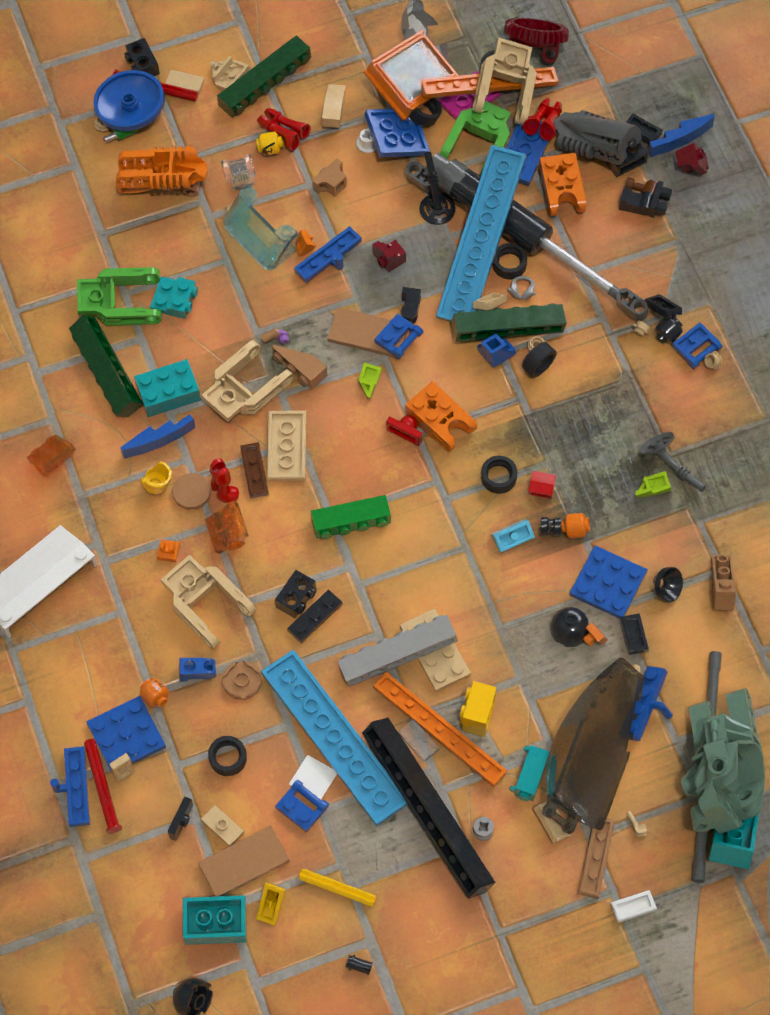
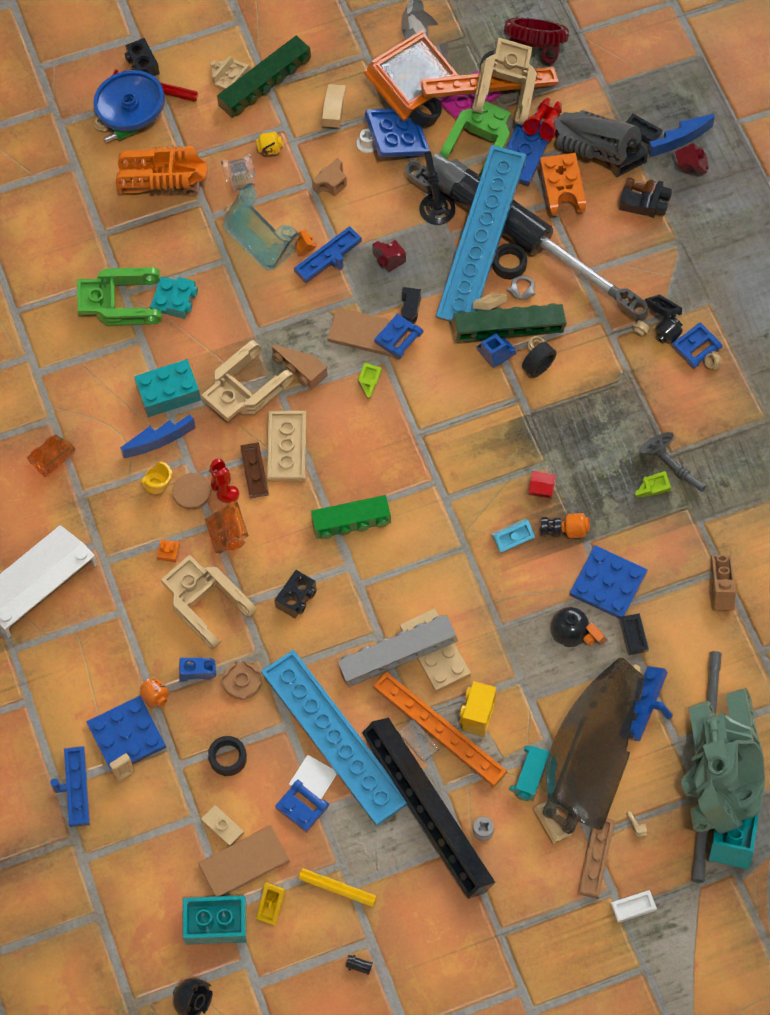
(102, 787): red axle -> none
(105, 366): dark green brick -> none
(181, 818): black plate -> none
(185, 80): tan tile -> none
(277, 334): arm -> none
(292, 138): red piece -> none
(314, 616): black plate -> none
(405, 428): red tile -> none
(439, 415): orange brick -> none
(499, 487): black tyre -> none
(671, 586): black piece -> none

